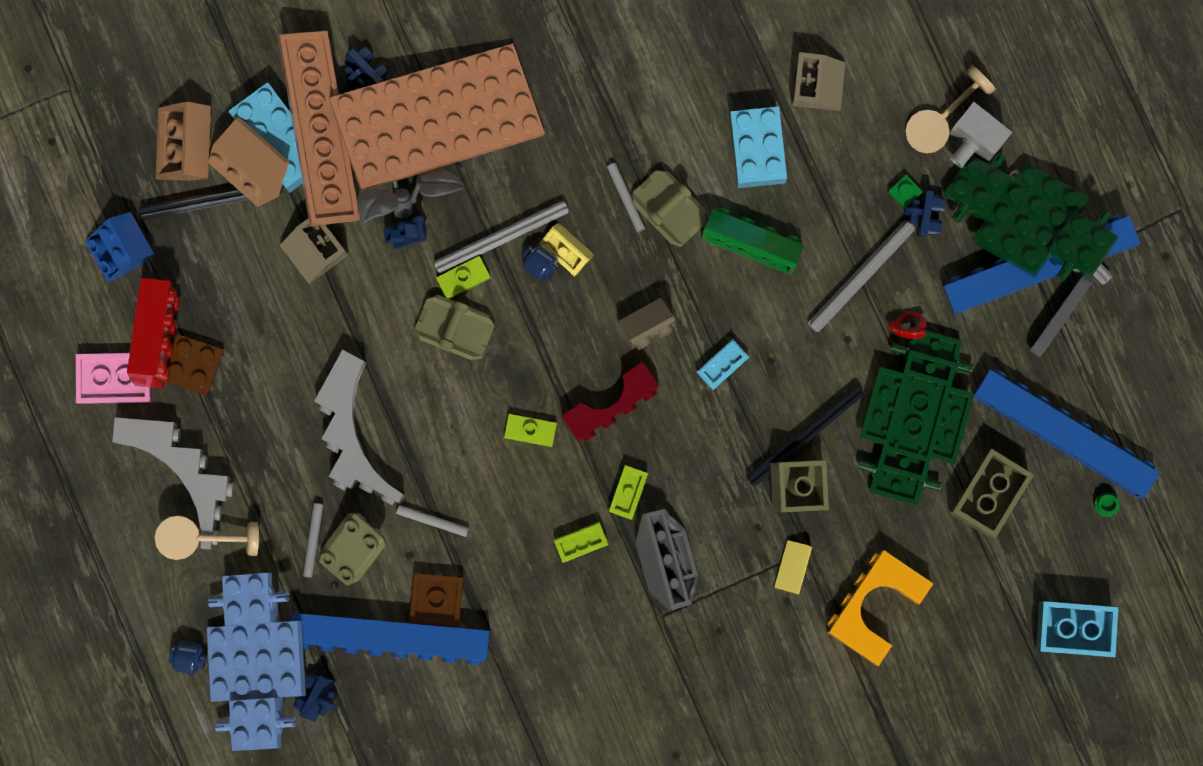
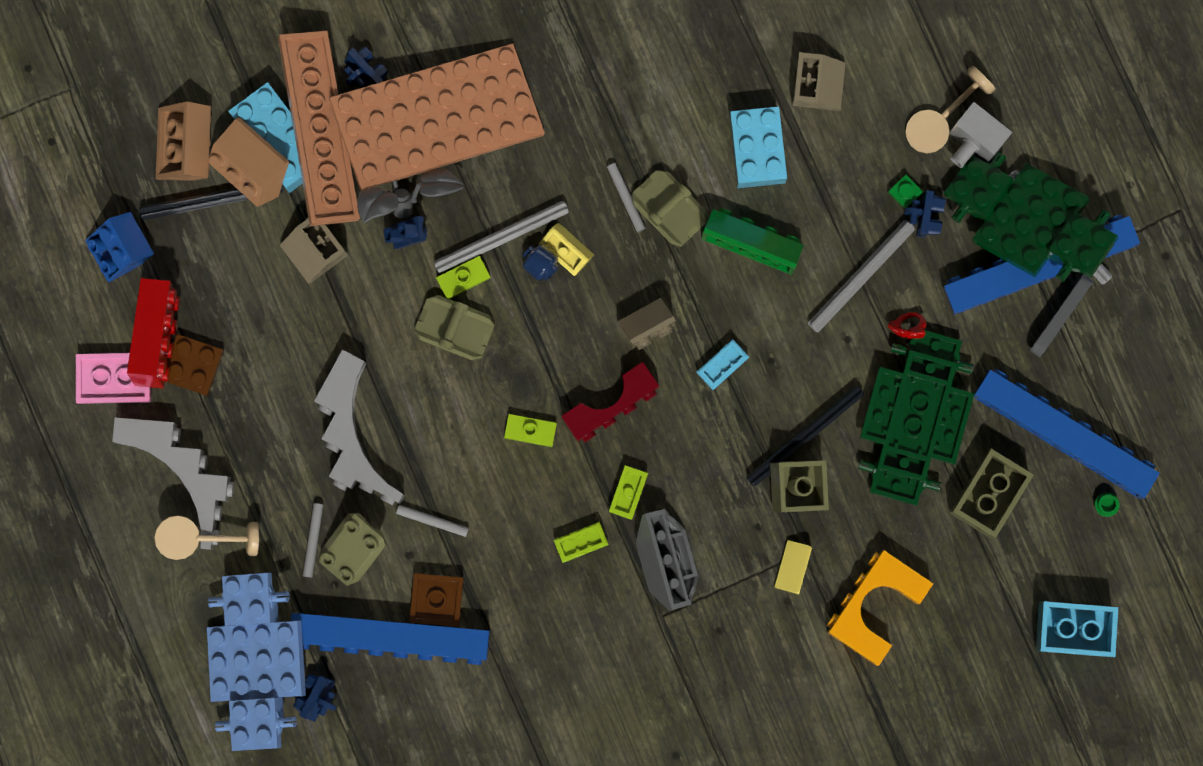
(187, 657): dark blue head -> none

